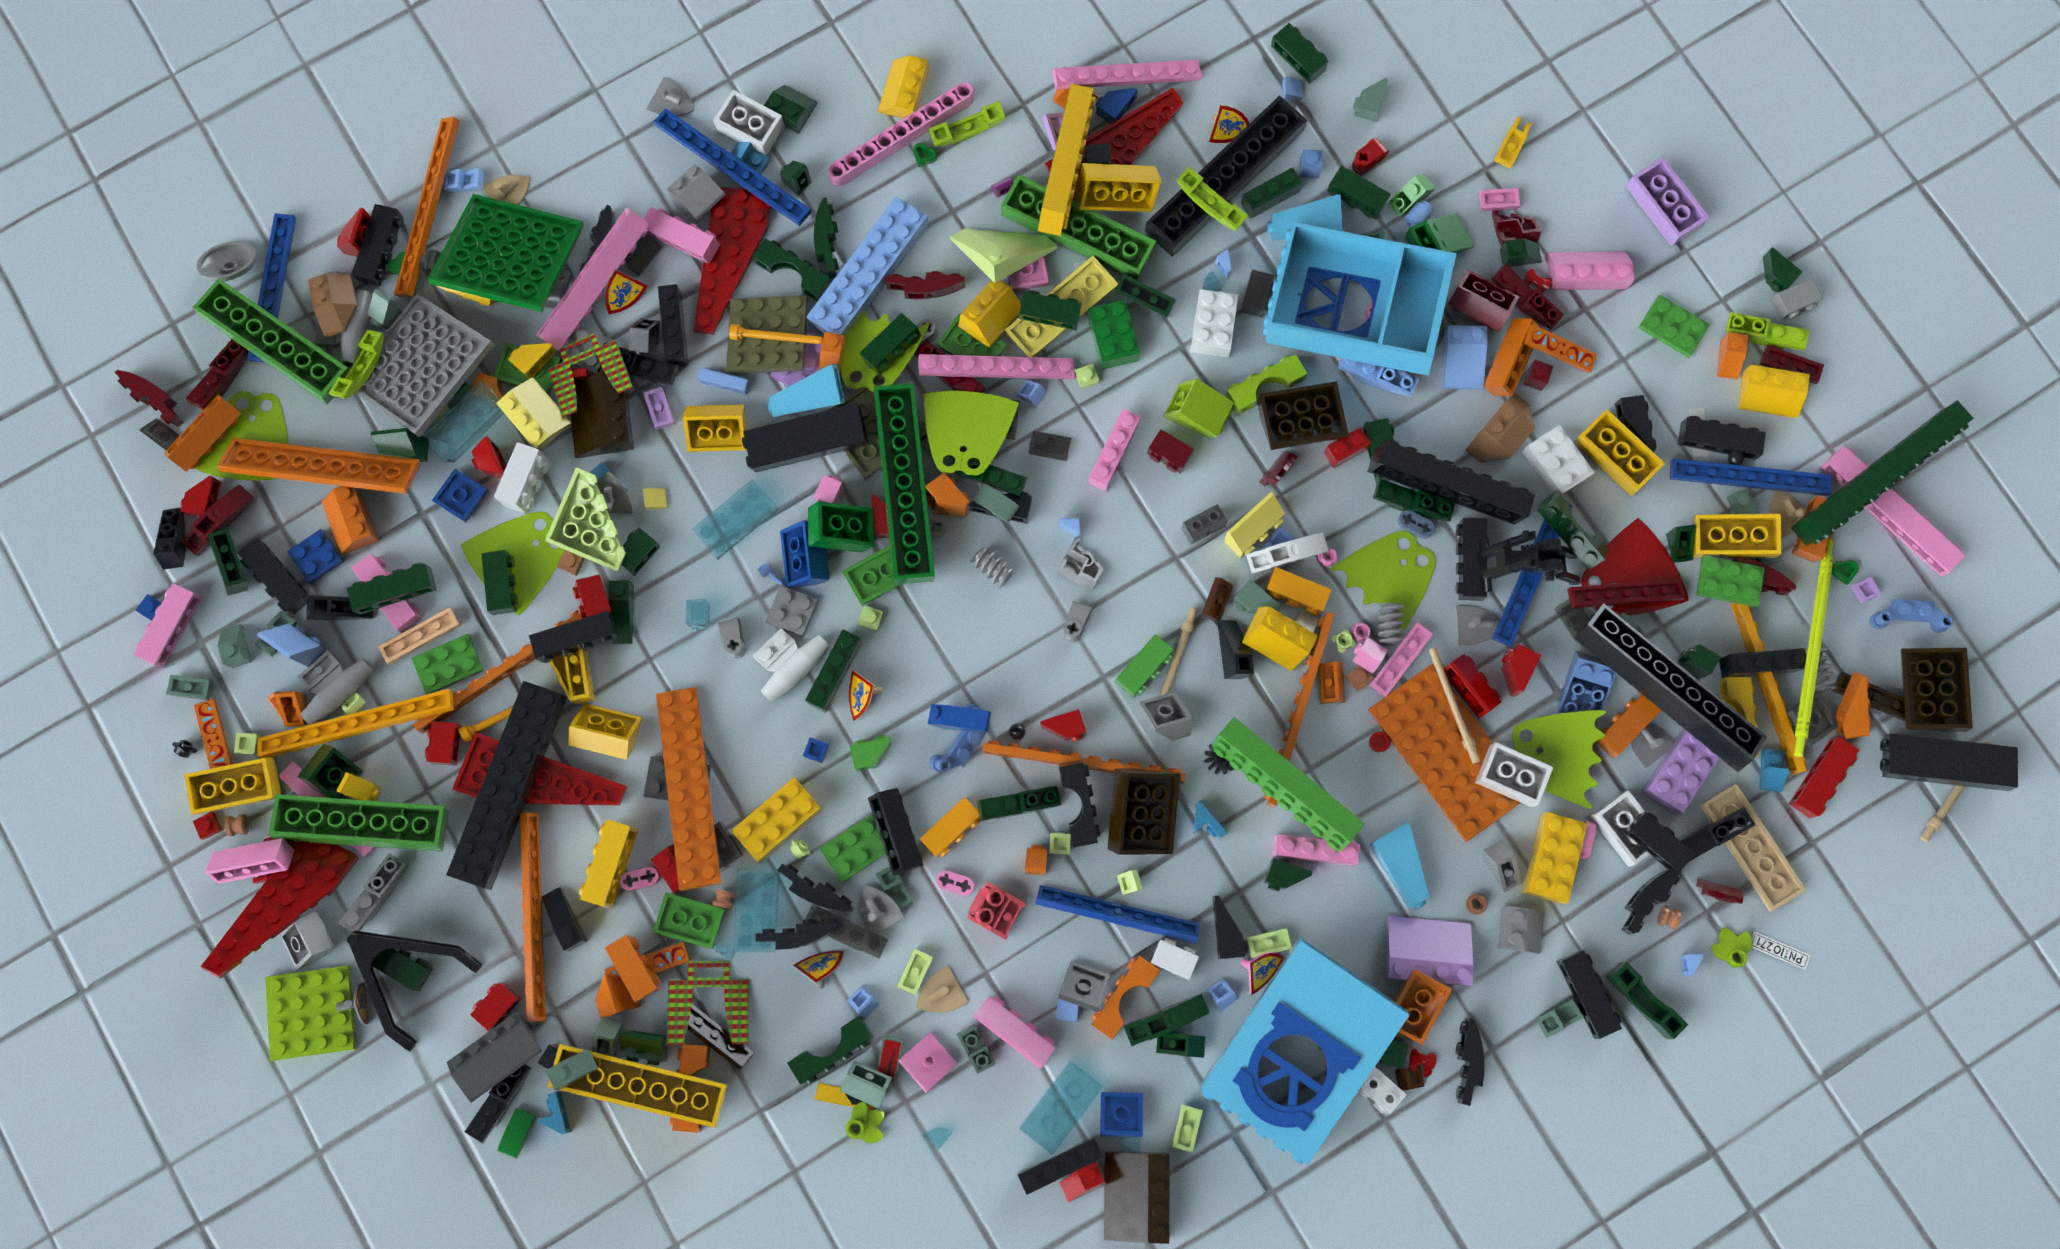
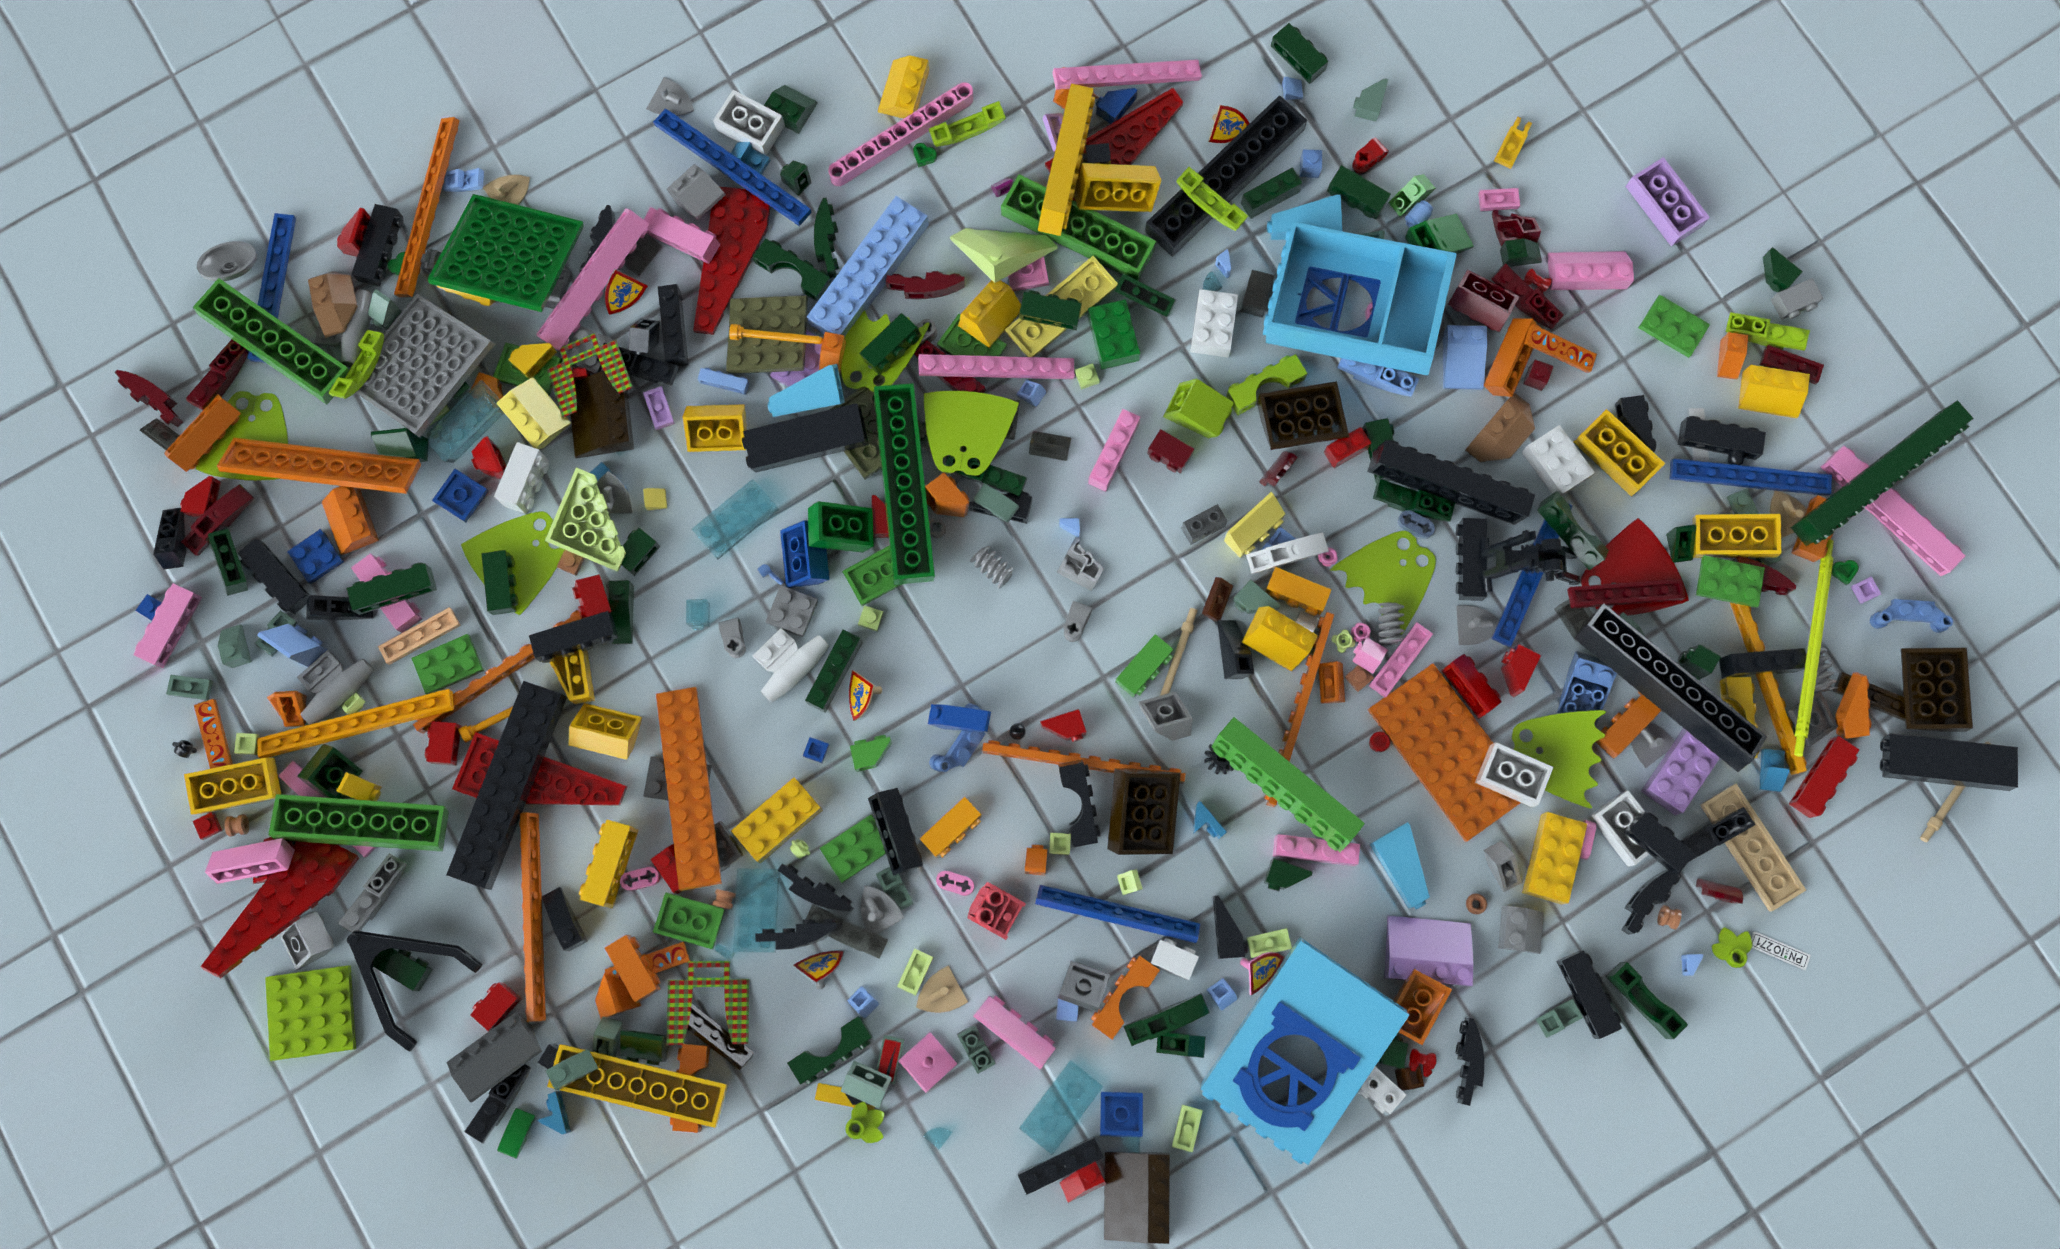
(358, 1003): shield -> none
(830, 490): bright pink brick -> none
(1018, 803): dark green slope -> none
(1468, 742): tan bar -> none

